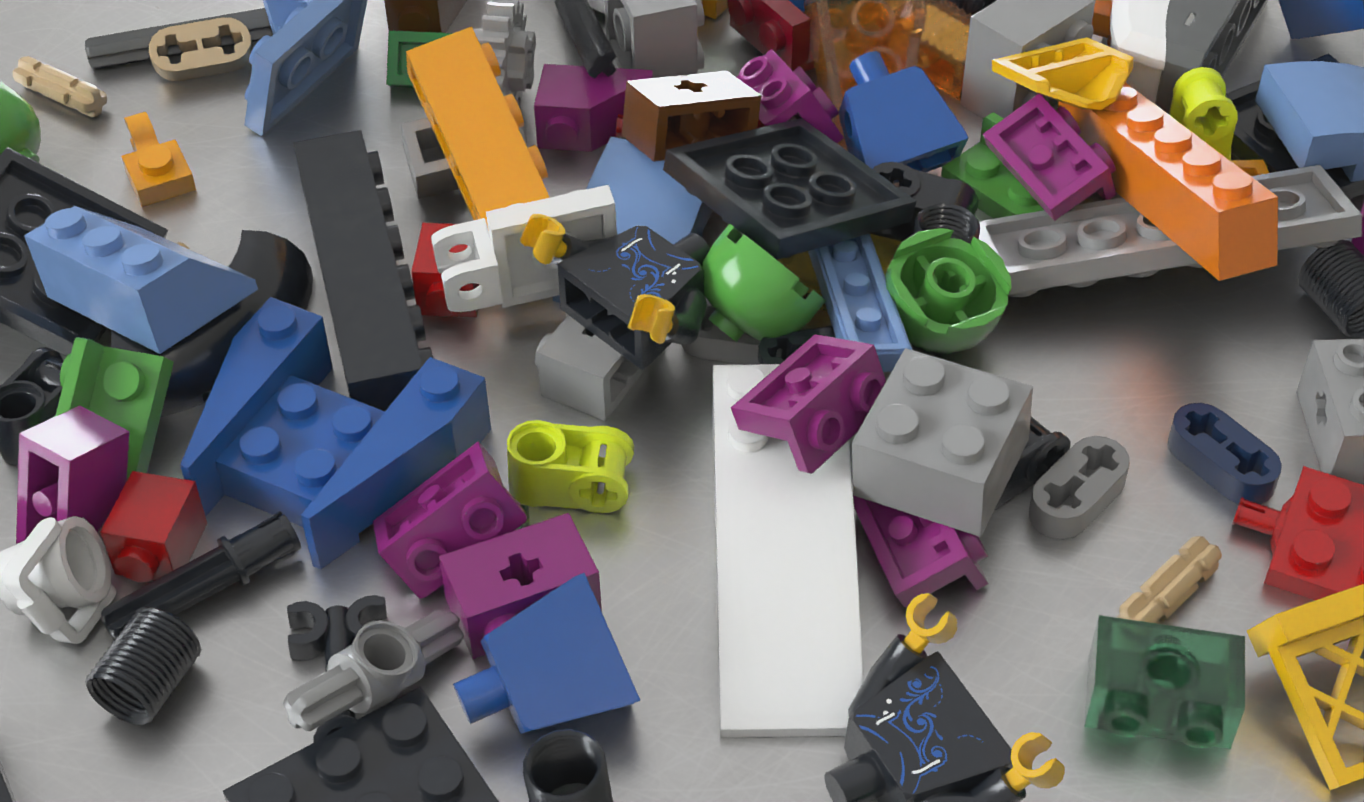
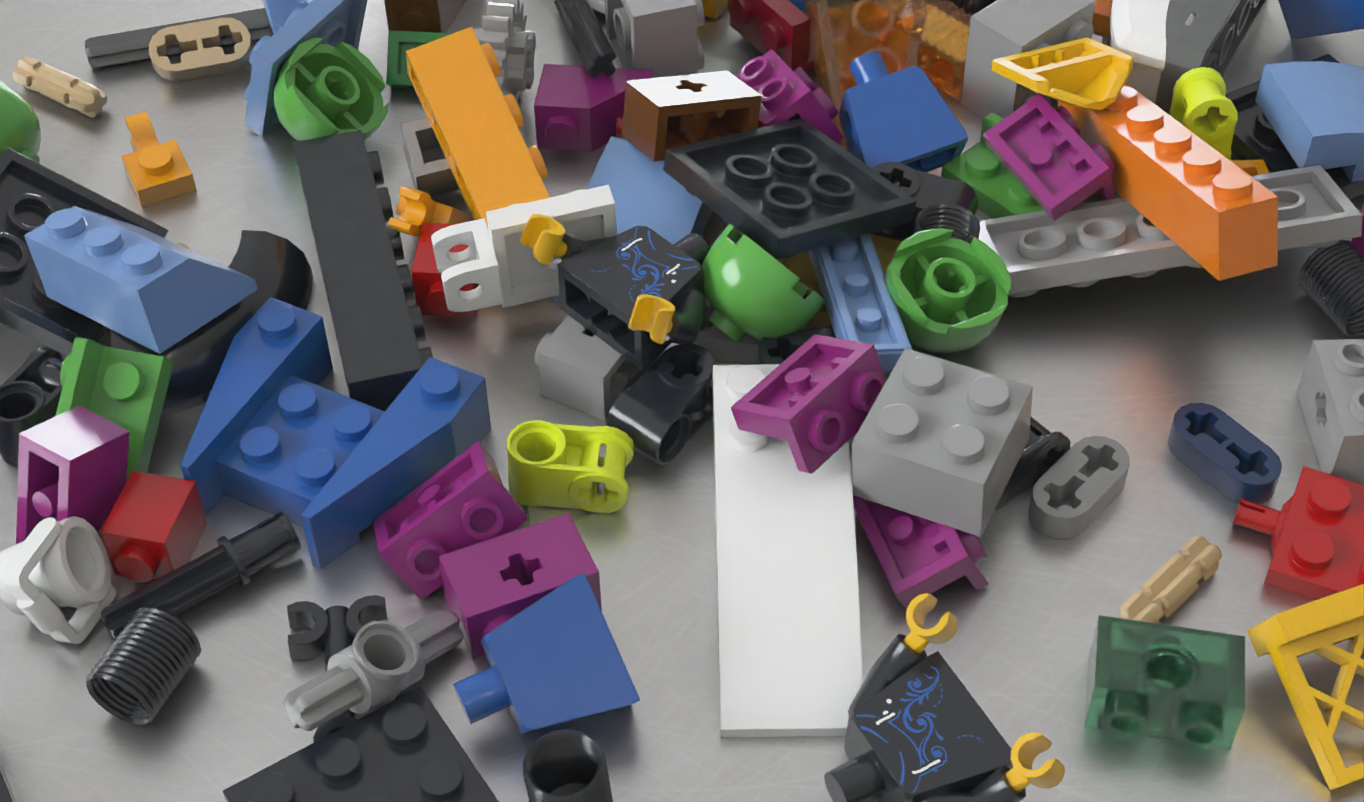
(328, 92): none -> bright green cylinder
(418, 207): none -> light orange plate
(667, 403): none -> black piece

